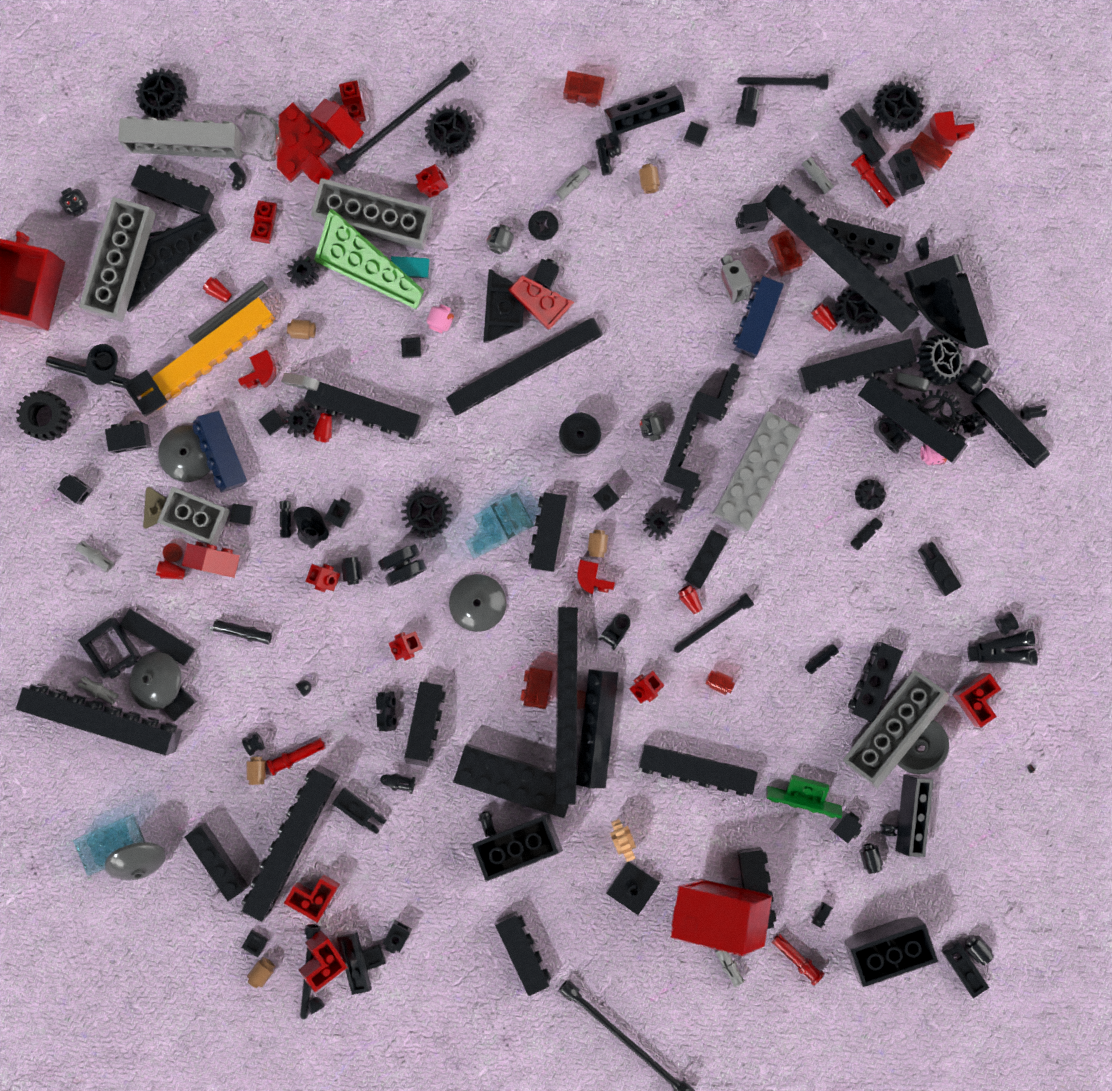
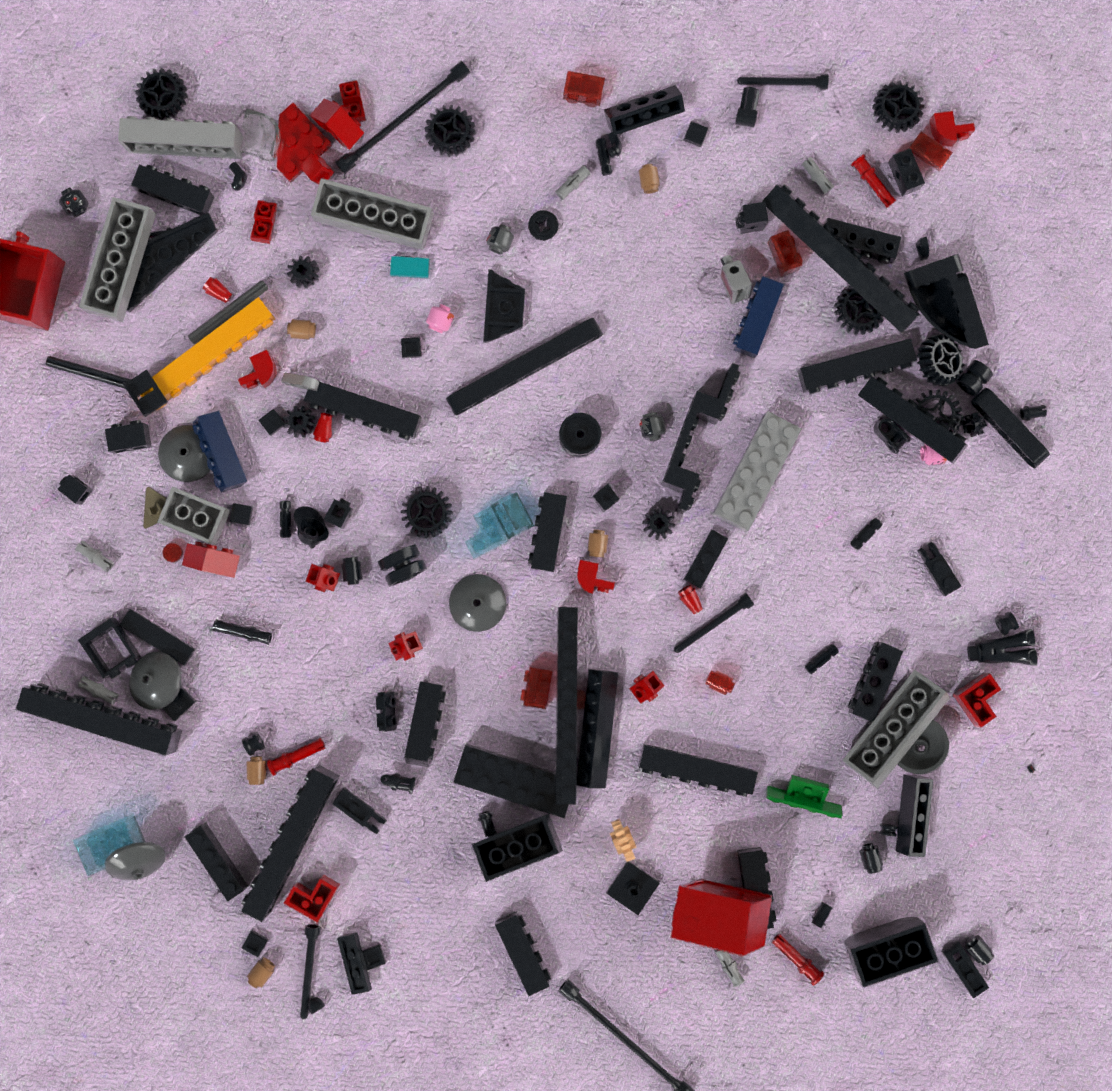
(30, 408): black tyre -> none
(101, 364): black cap -> none
(168, 570): red cone -> none
(304, 687): black hinge -> none
(324, 965): red brick -> none
(354, 256): wing -> none
(399, 930): black brick -> none
(431, 181): red brick -> none
(539, 301): wing -> none
(546, 273): black brick -> none
(614, 631): black piece -> none
(824, 317): red cone -> none
(847, 827): black brick -> none
(862, 498): black gear -> none
(868, 146): black piece -> none
(912, 382): dark grey beam -> none

